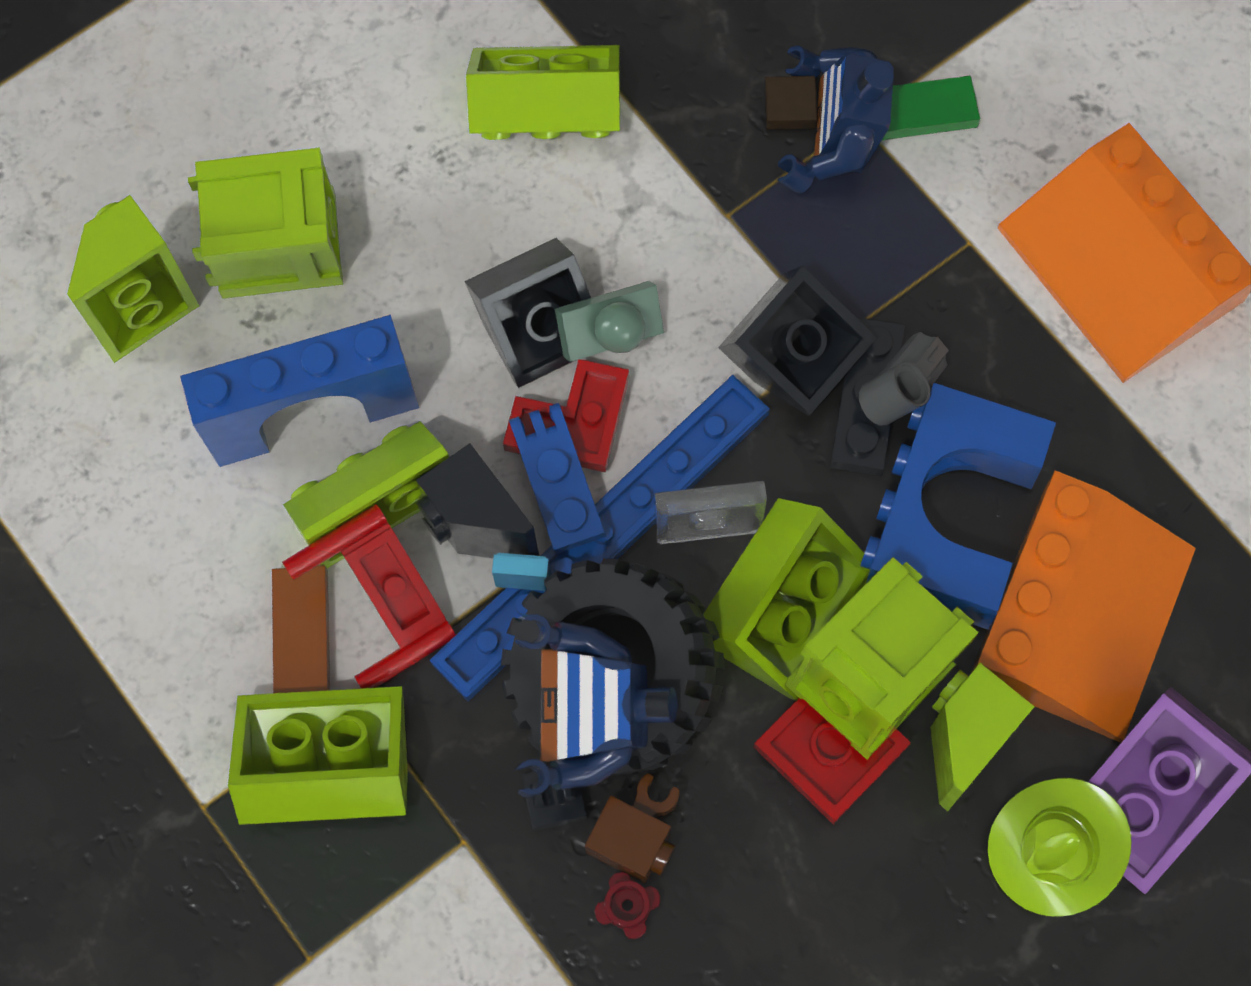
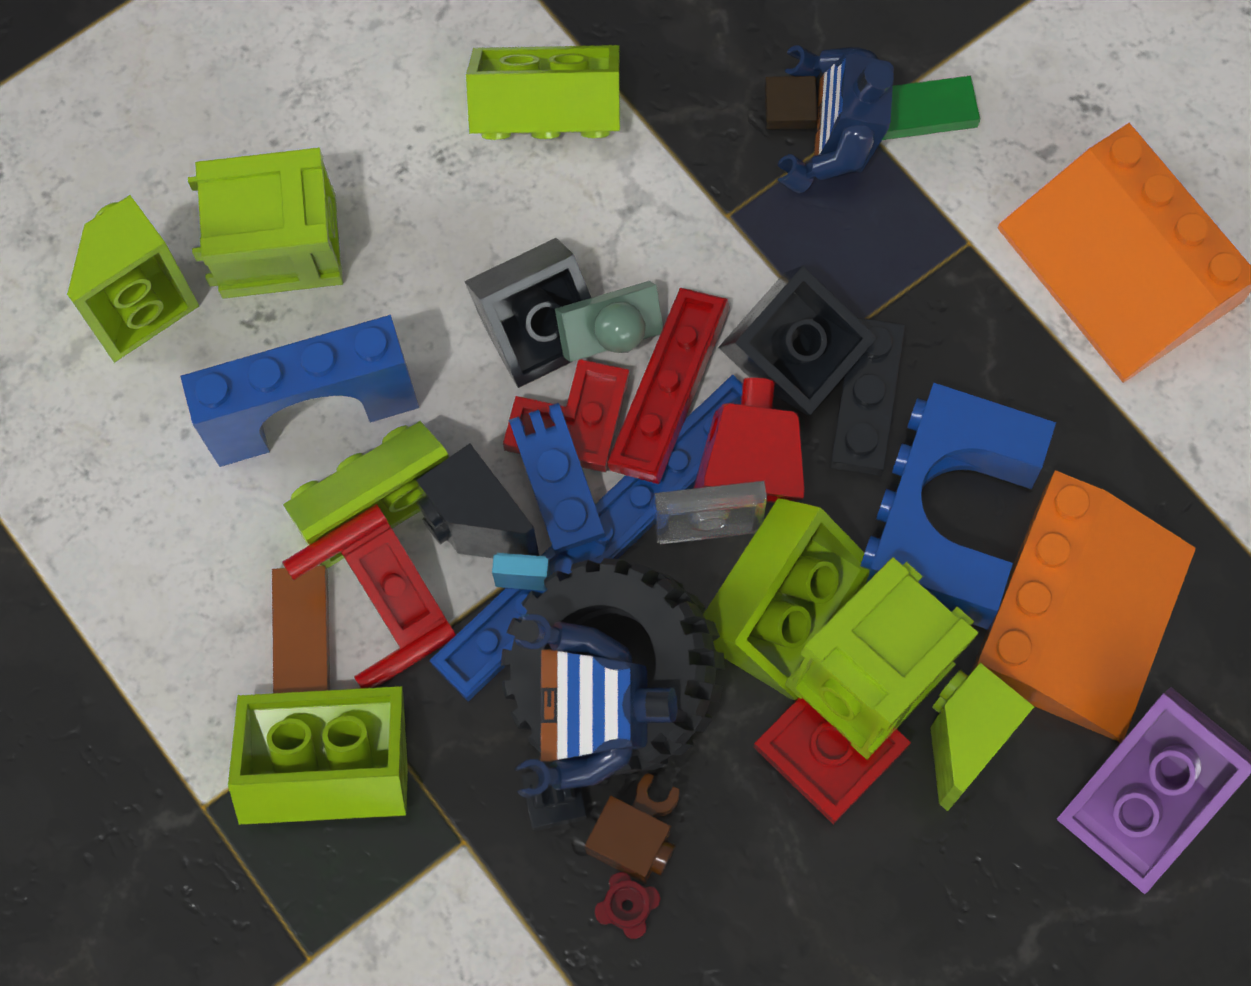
(668, 386): none -> red tile
(754, 445): none -> red torso
(905, 380): dark grey piece -> none
(1059, 846): lime hat -> none

